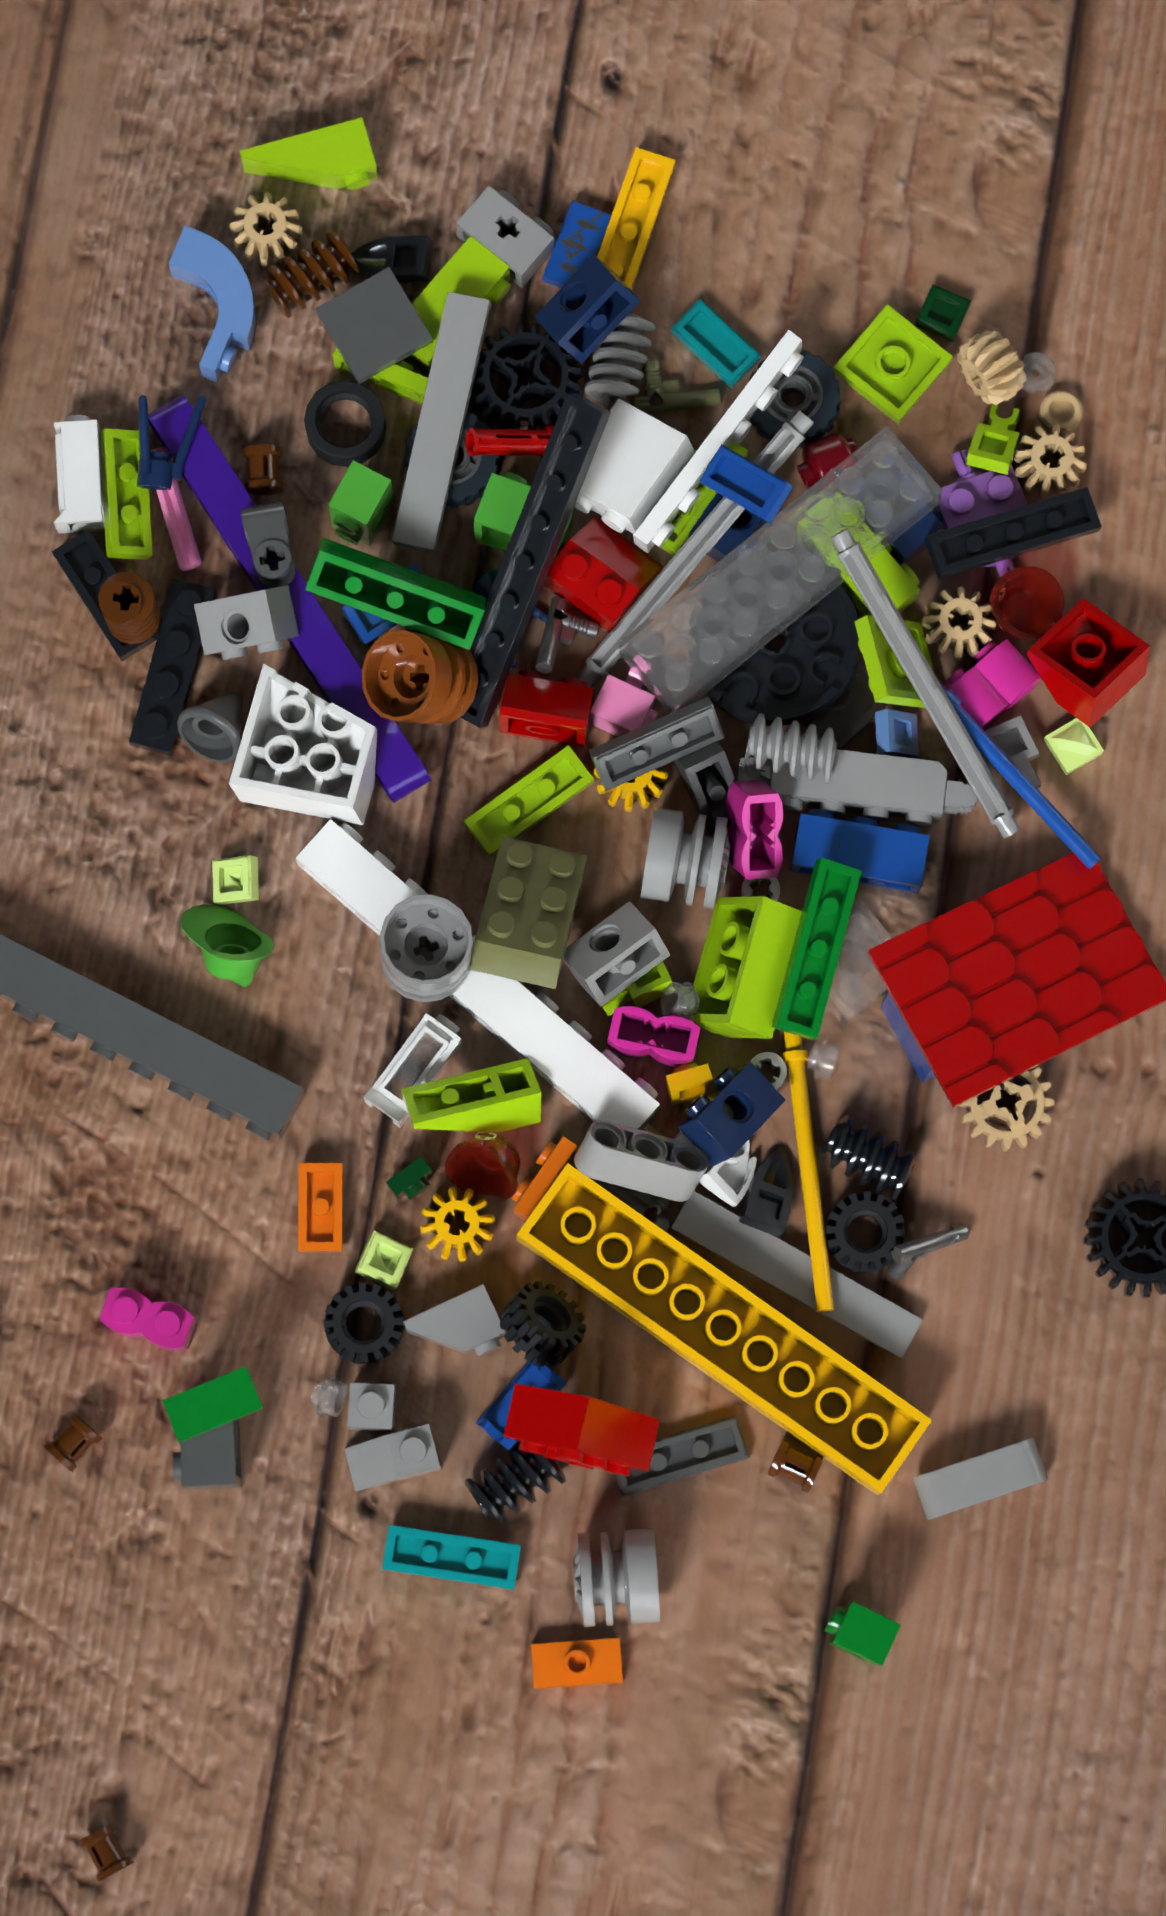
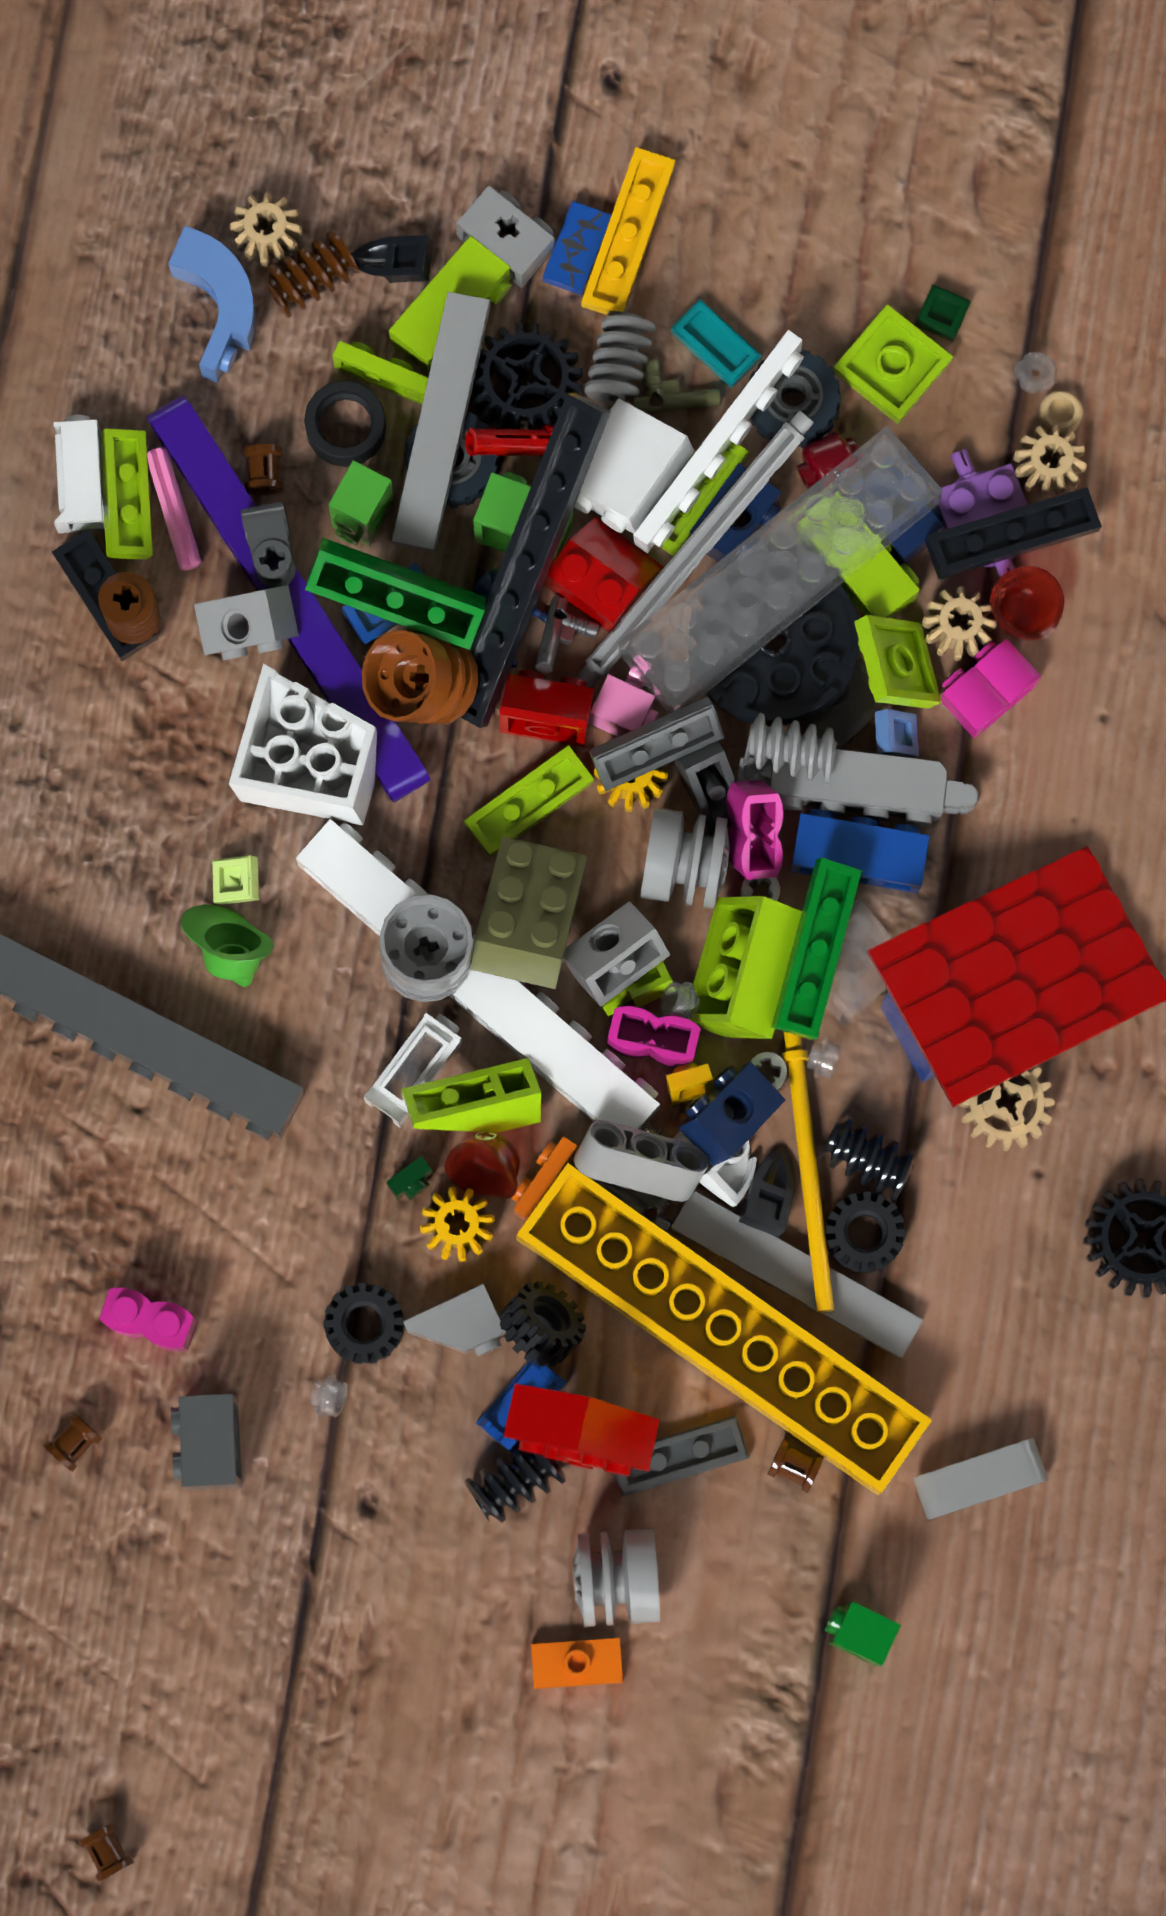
(154, 468): dark blue plant -> none
(170, 669): black plate -> none
(212, 1404): green tile -> none
(213, 728): dark grey hat -> none
(320, 1207): orange plate -> none
(322, 157): lime slope -> none
(371, 1407): light grey brick -> none
(373, 325): dark grey tile -> none
(383, 1260): yellowish green tile -> none
(392, 1458): light grey slope -> none
(451, 1557): teal plate -> none
(587, 308): dark blue brick -> none
(746, 484): blue tile -> none
(907, 1253): flat silver hose -> none
(925, 683): light grey piece -> none
(991, 367): tan gear -> none
(994, 443): lime plate -> none
(1017, 745): light grey plate -> none
(1024, 786): blue bar -> none
(1073, 745): yellowish green tile -> none
(1089, 661): red slope -> none

